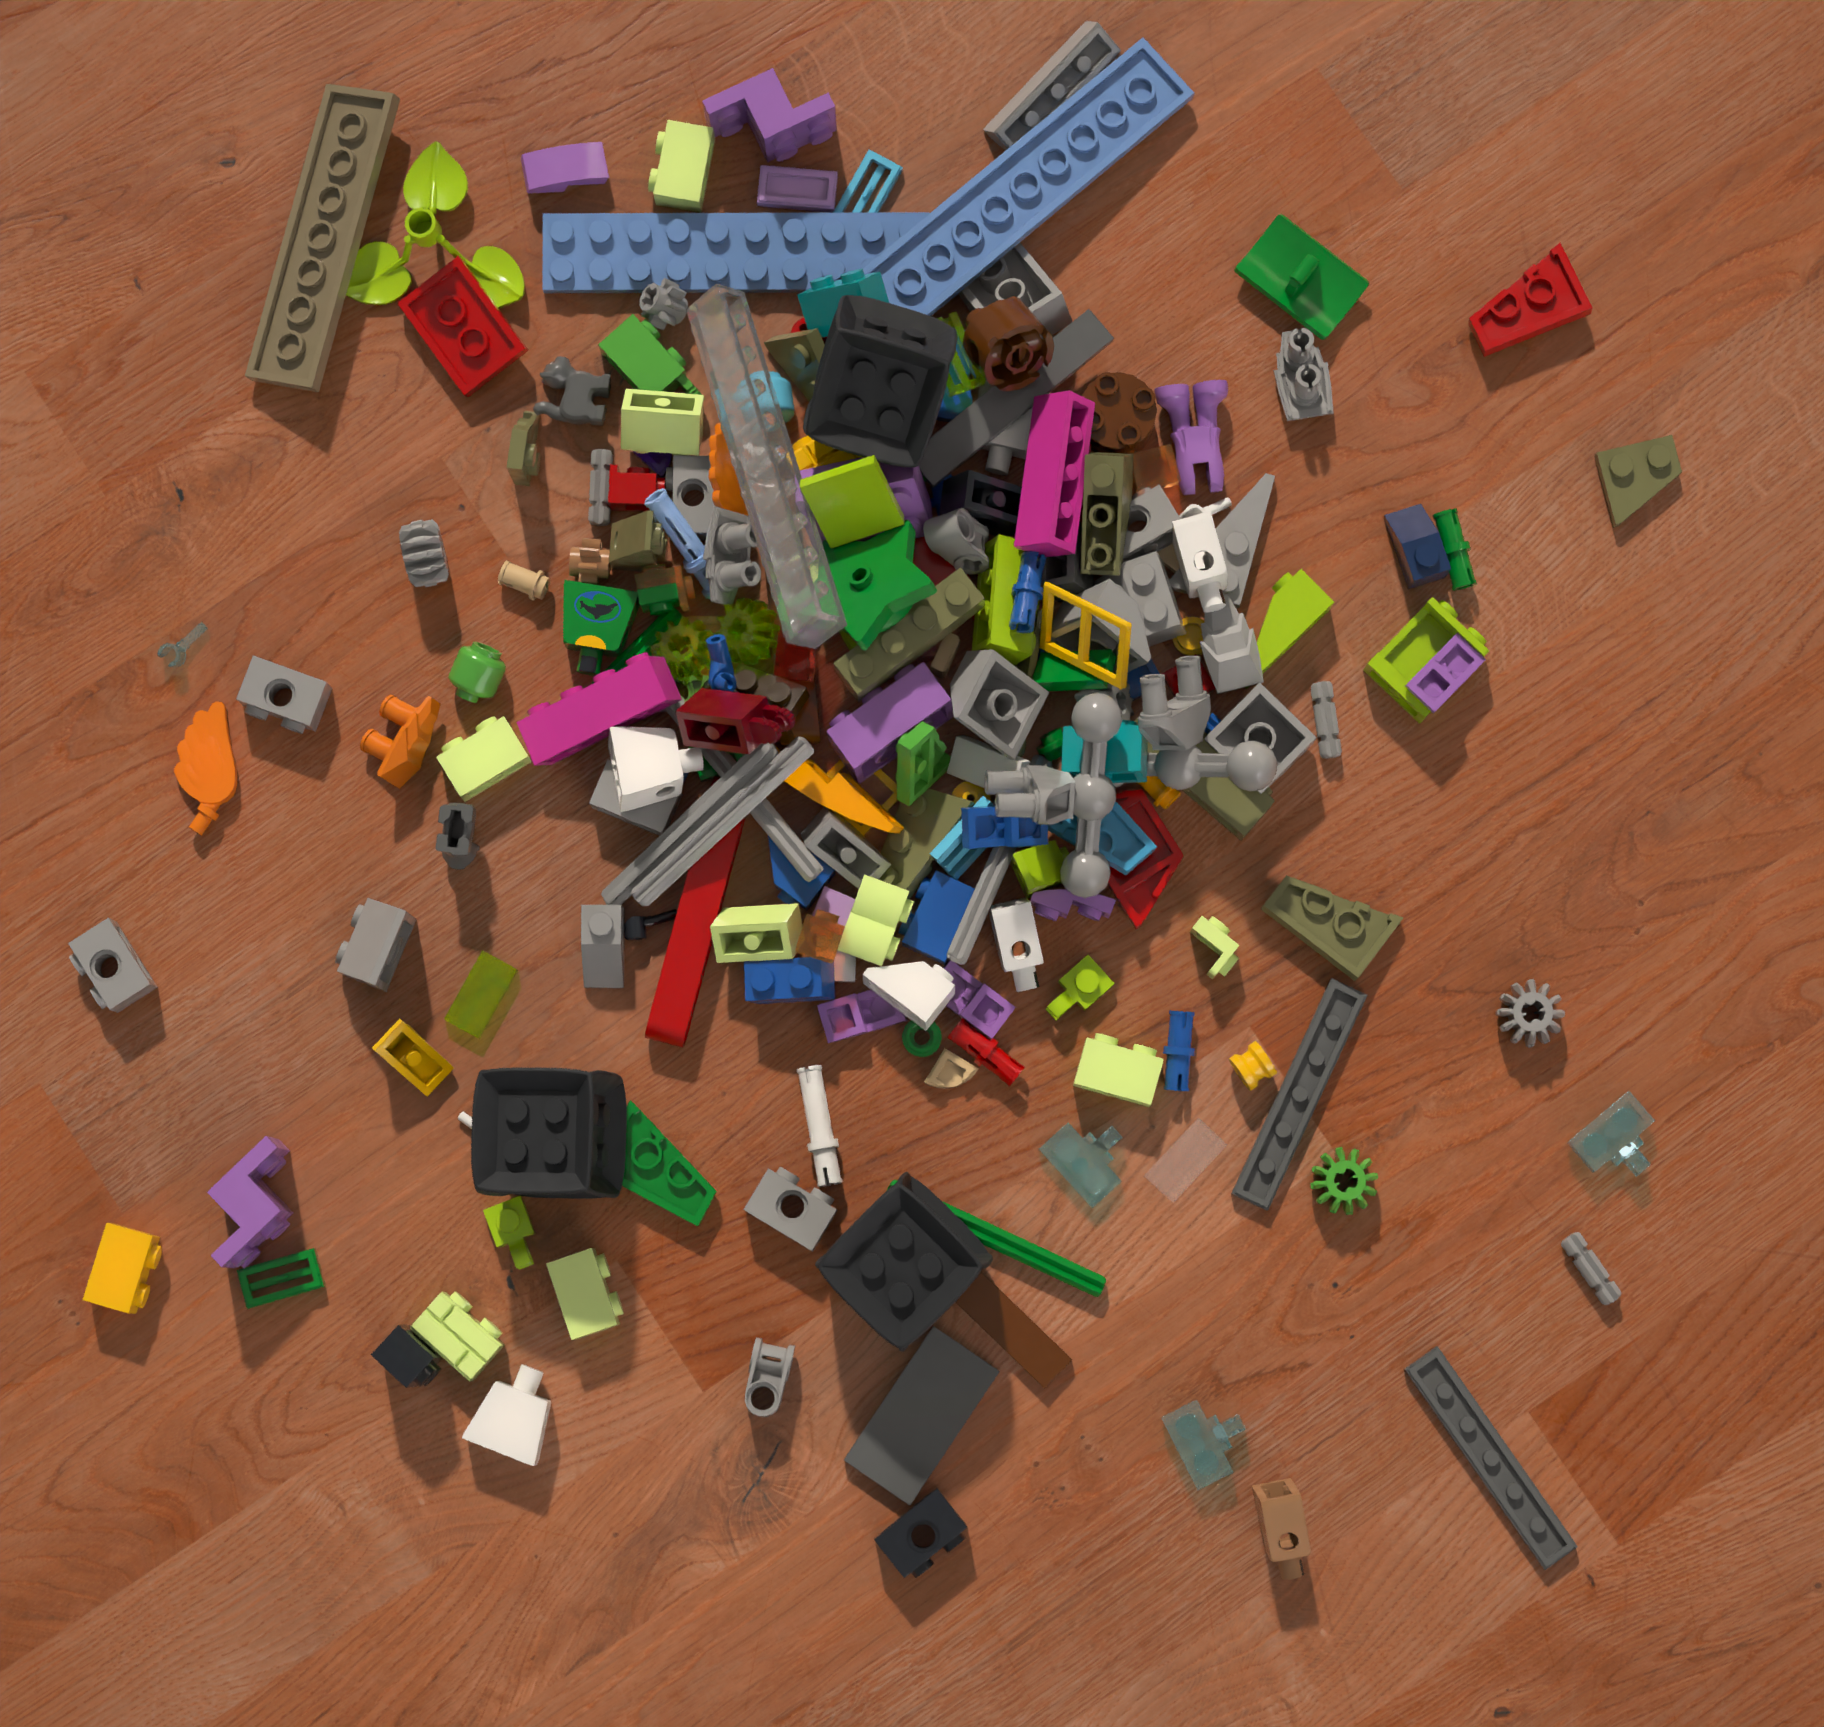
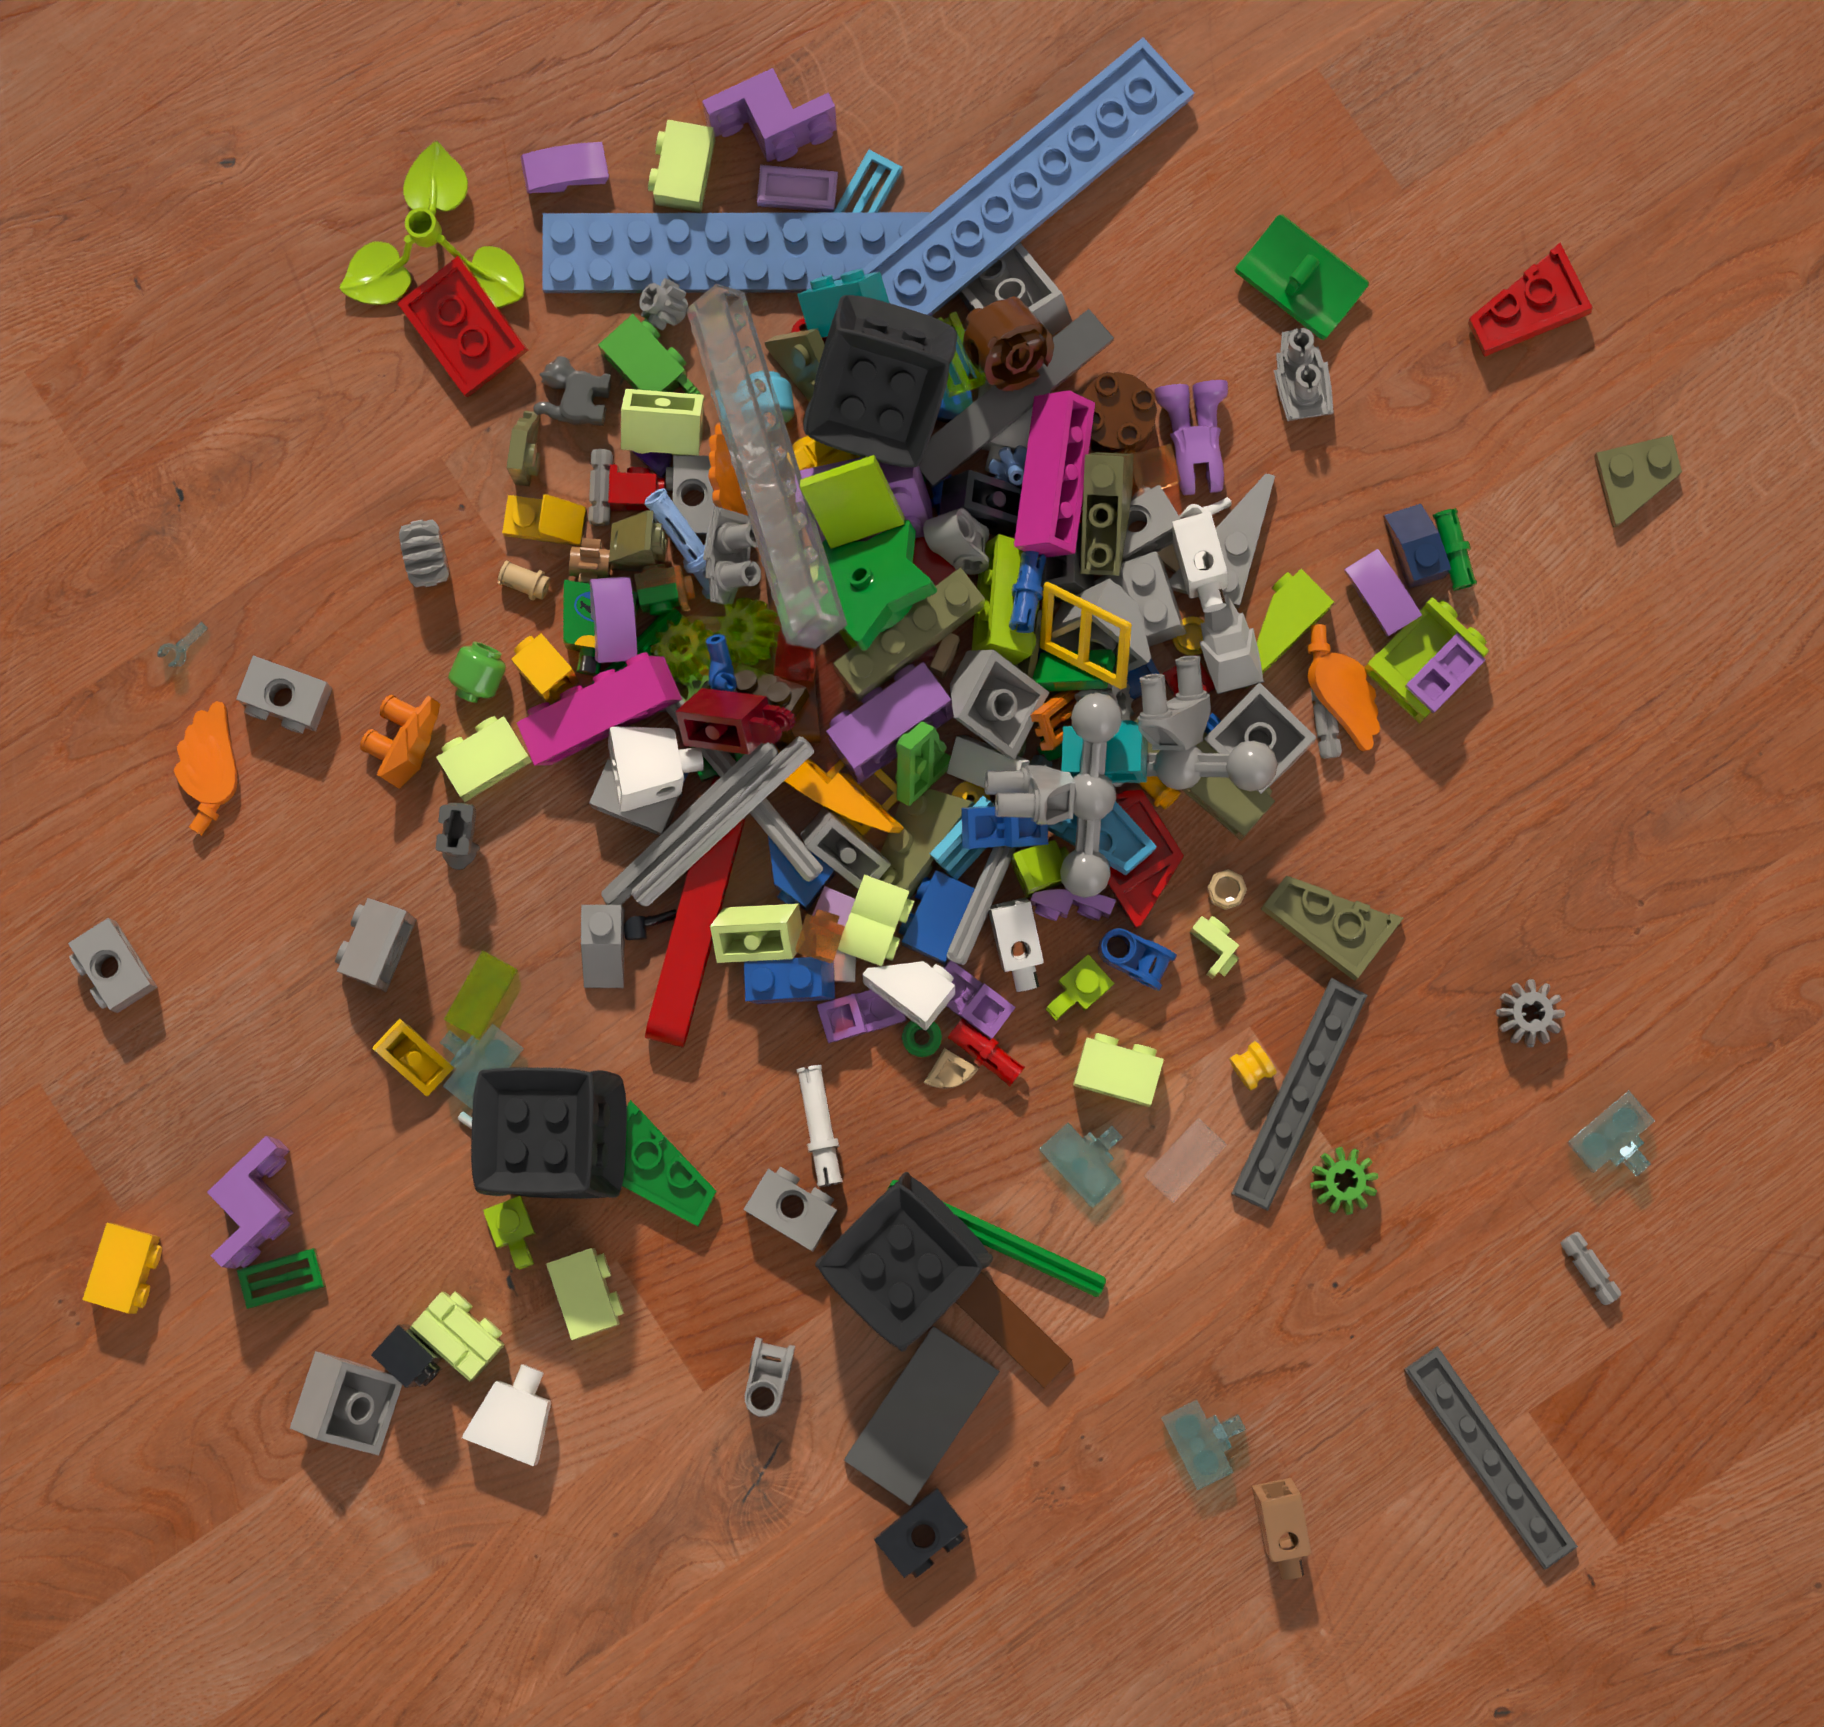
(322, 237): dark tan plate -> none
(346, 1403): none -> light grey slope
(490, 1052): none -> clear light blue hinge
(543, 668): none -> yellow brick
(544, 519): none -> yellow slope
(613, 619): none -> medium lavender slope
(1011, 465): none -> medium blue plant
(1054, 709): none -> orange tile
(1059, 78): light grey slope -> none
(1138, 958): none -> blue piece
(1179, 1050): blue pin -> none
(1226, 889): none -> tan tile
(1343, 689): none -> orange animal
(1382, 592): none -> medium lavender slope

